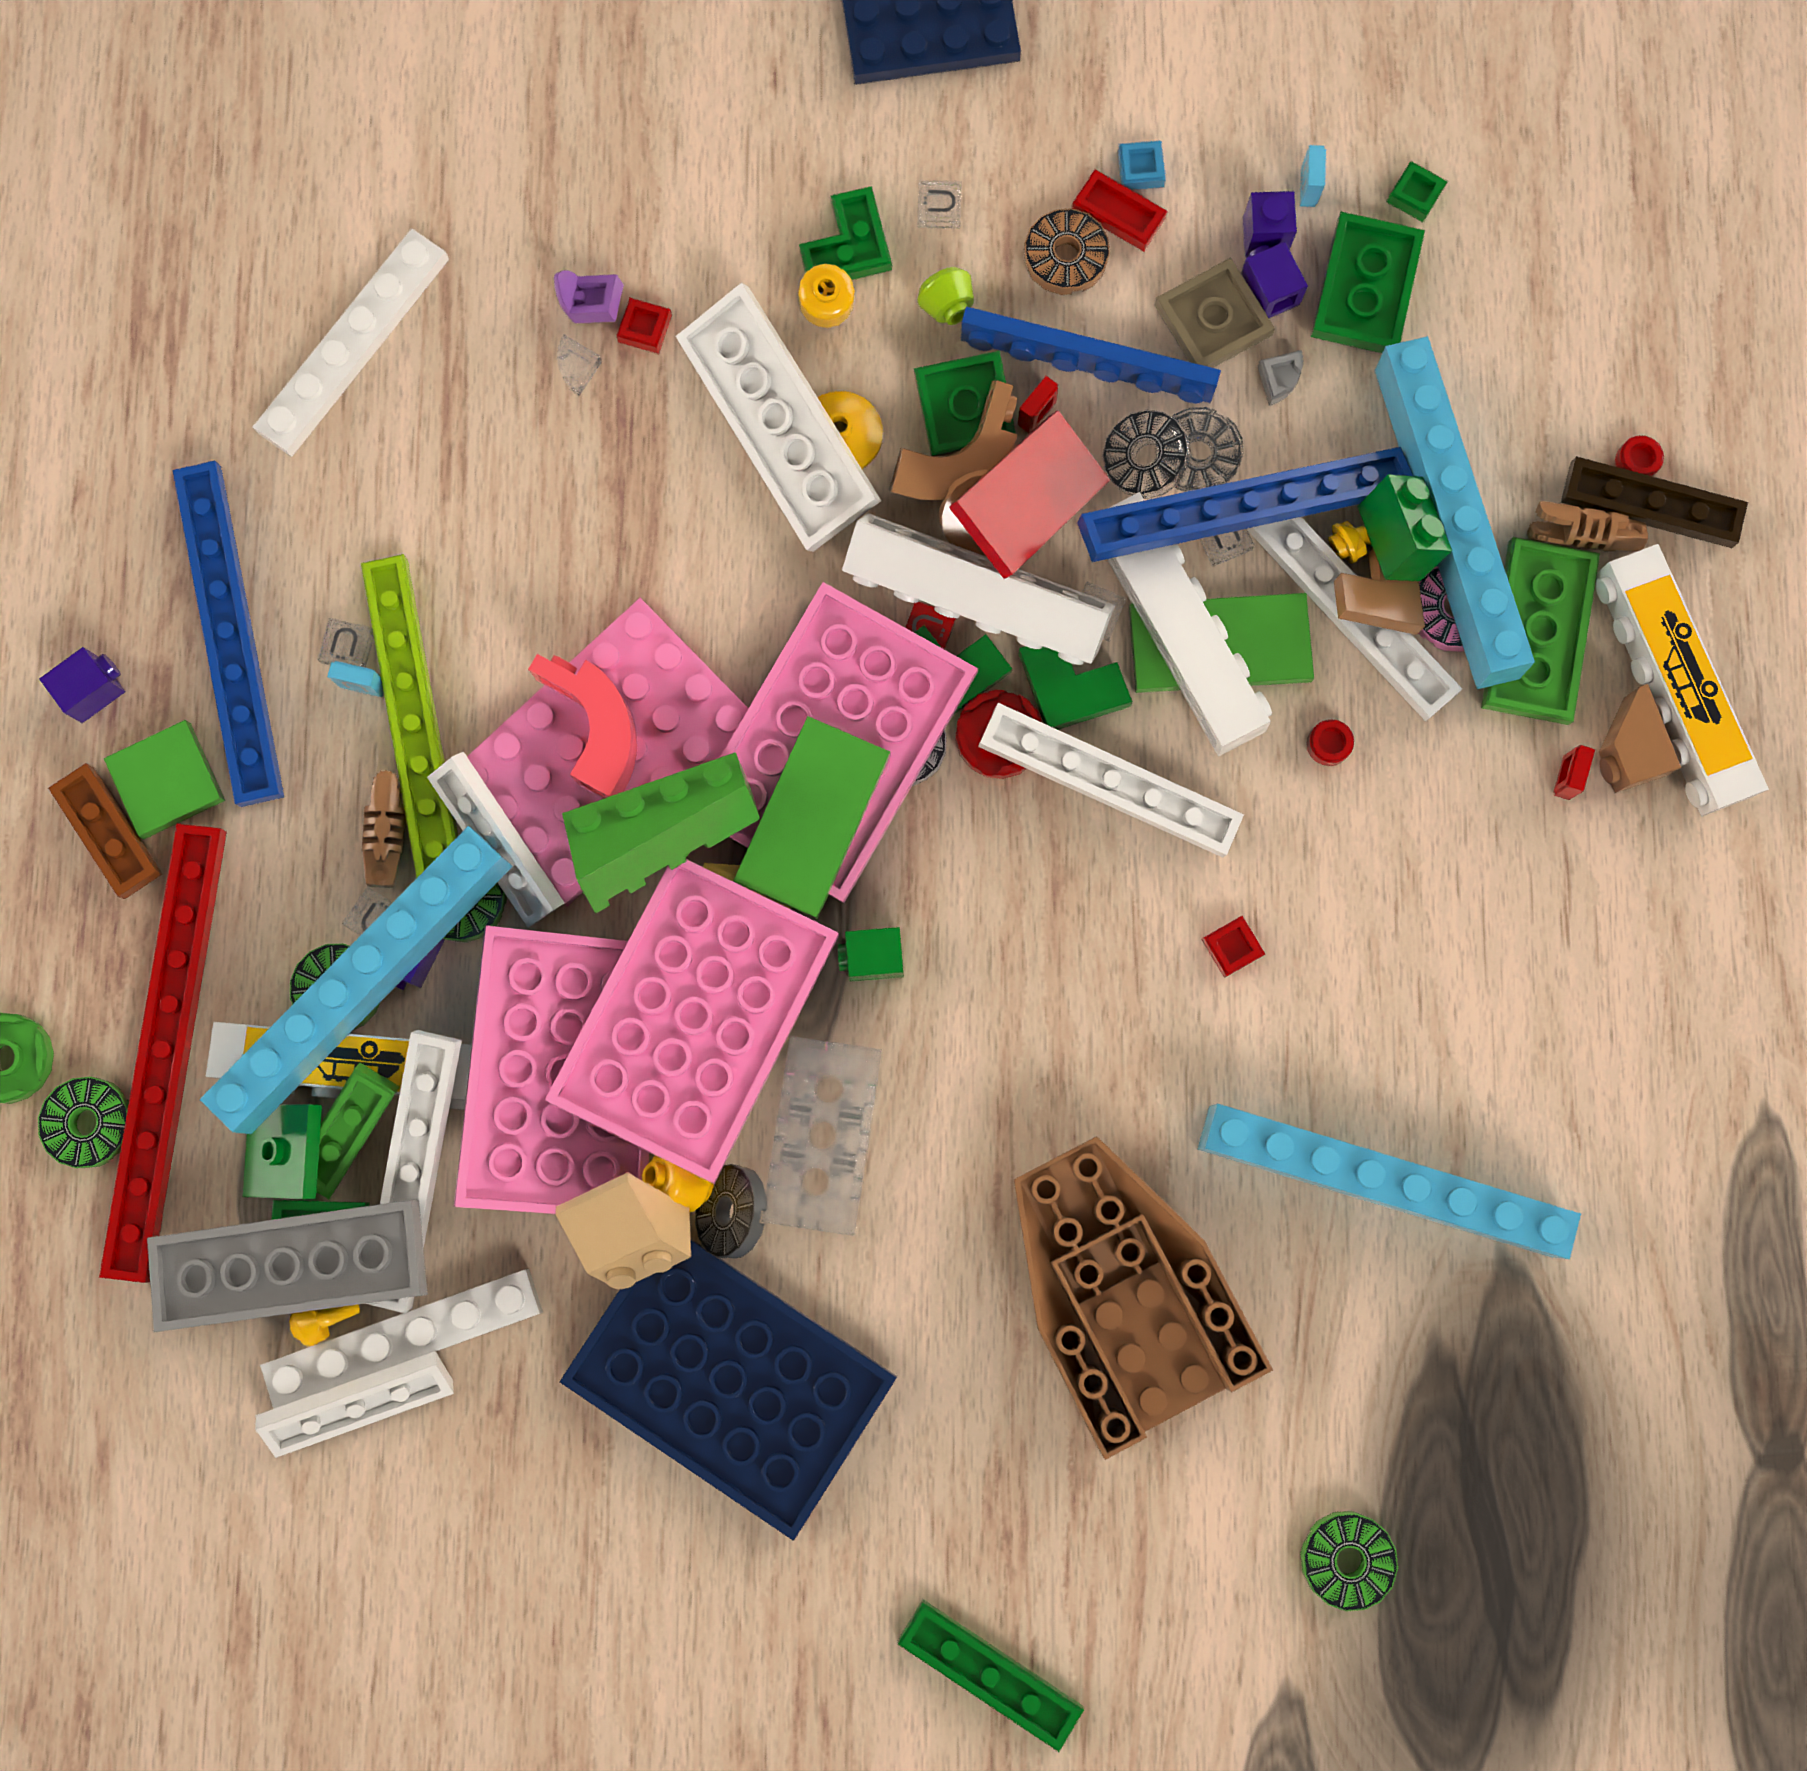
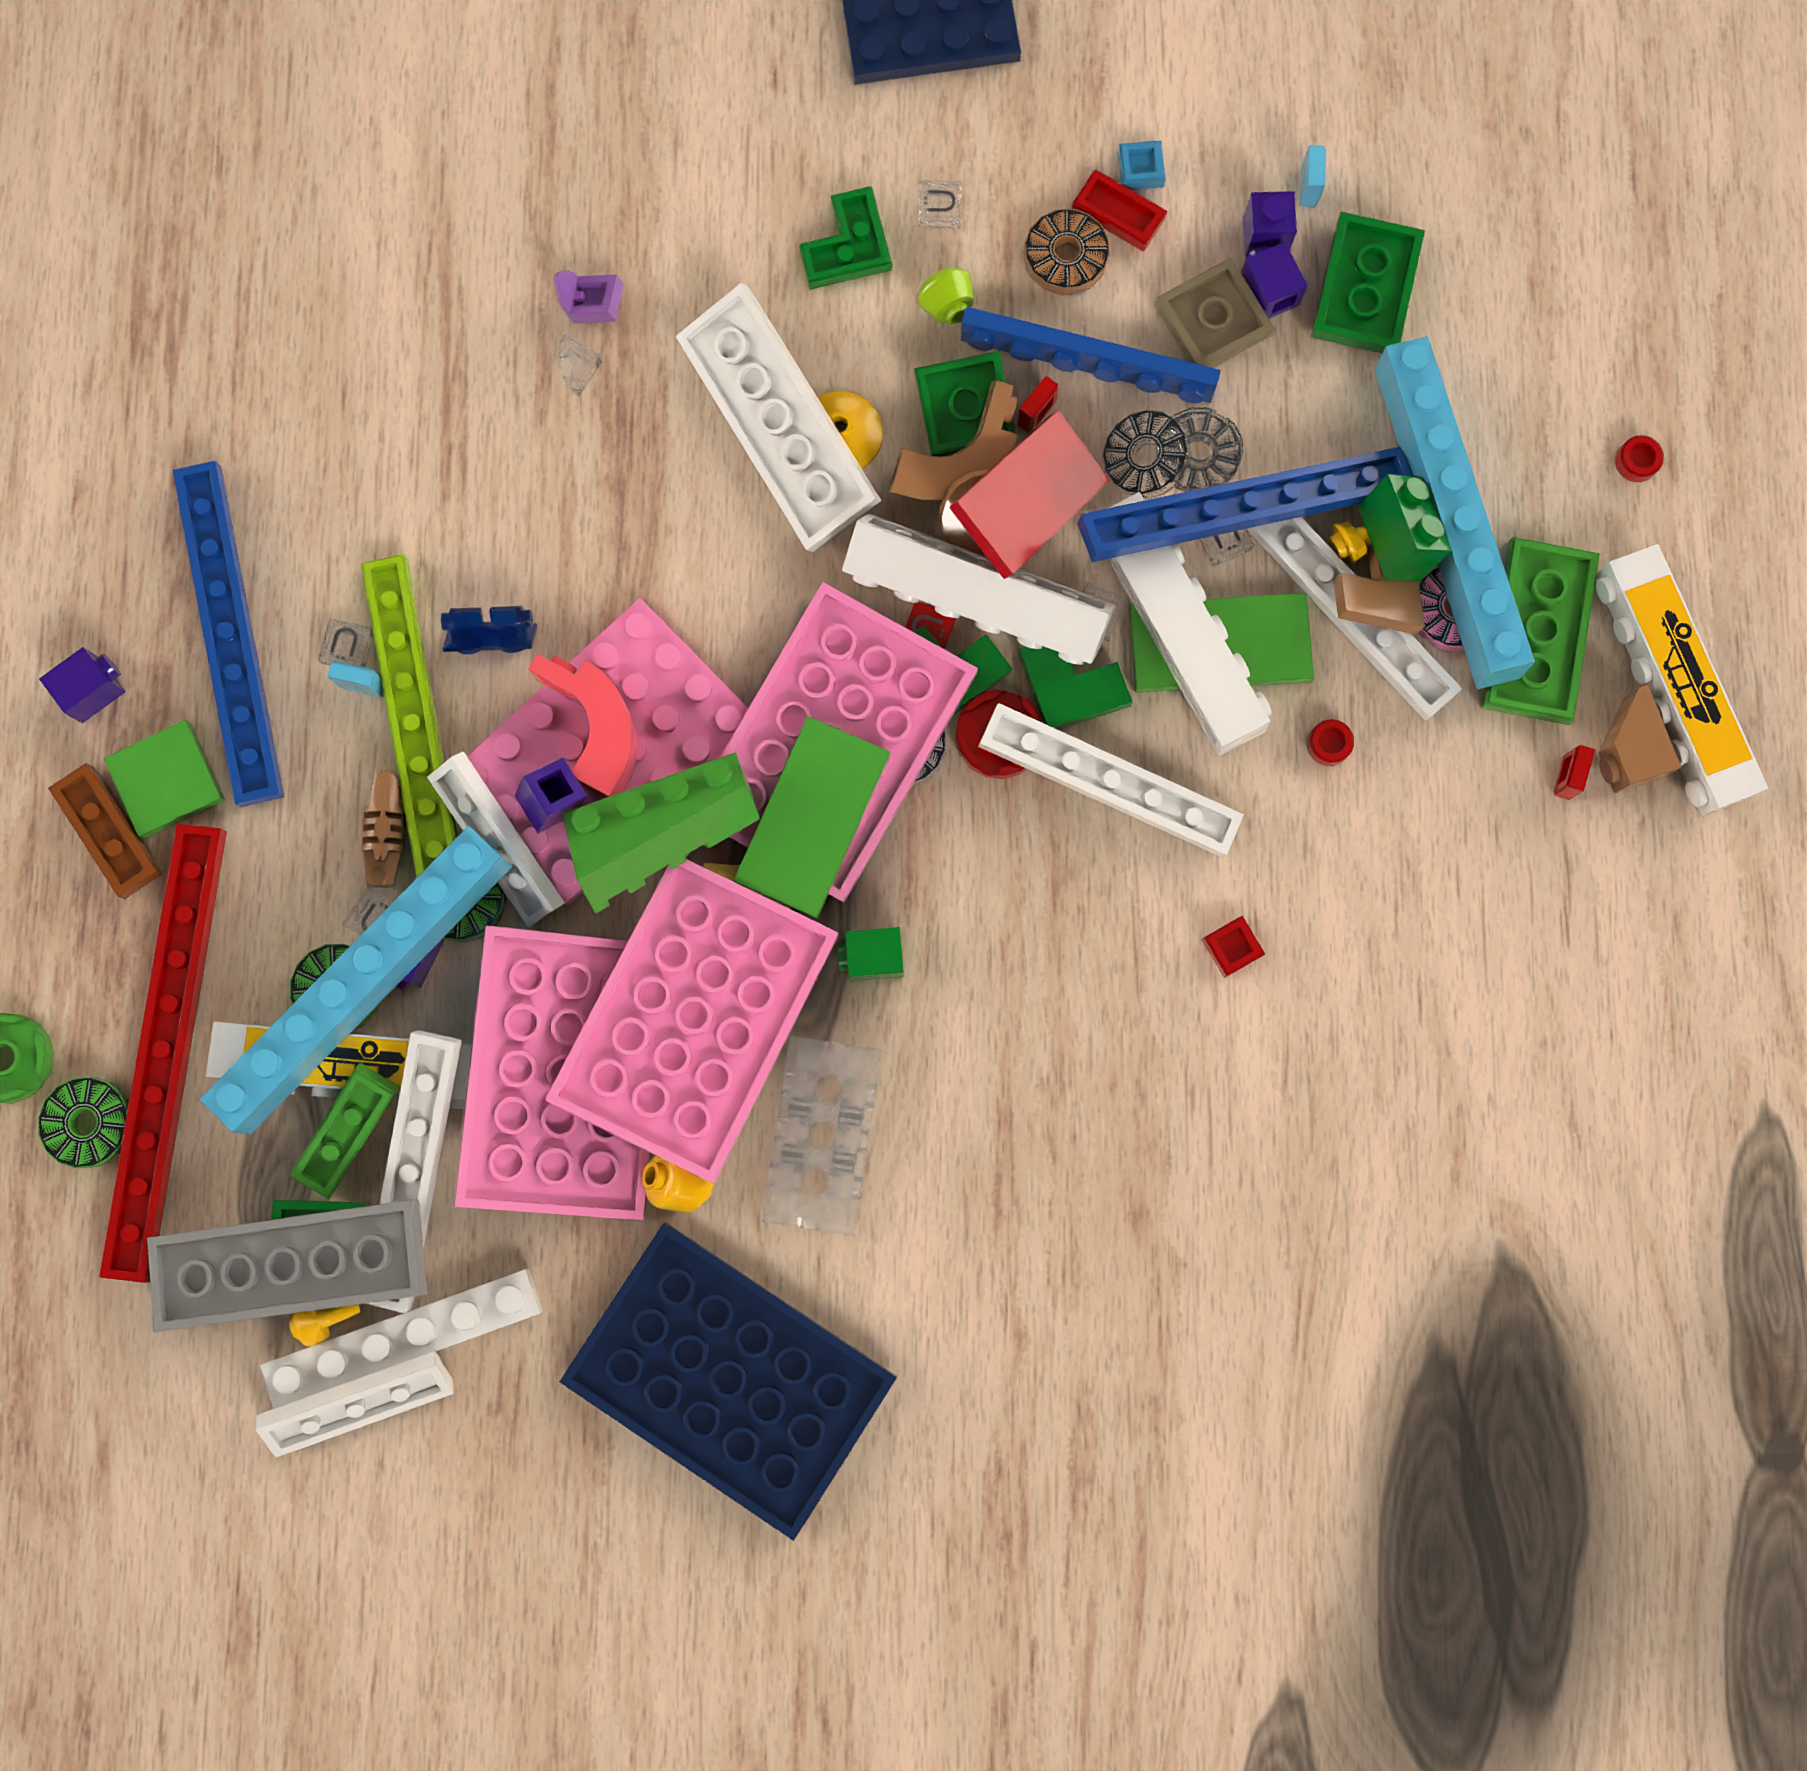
(284, 1154): green plate -> none
(351, 342): white plate -> none
(508, 631): none -> clear blue hinge
(549, 794): none -> dark purple brick
(626, 1230): tan slope -> none
(644, 325): red tile -> none
(737, 1235): tile -> none
(824, 309): yellow head -> none
(991, 1675): green tile -> none
(1127, 1297): medium nougat wedge -> none
(1280, 375): light grey tile -> none
(1377, 1567): tile -> none
(1389, 1181): medium azure brick -> none
(1416, 191): green tile -> none
(1587, 528): medium nougat hinge -> none
(1655, 502): dark brown plate -> none

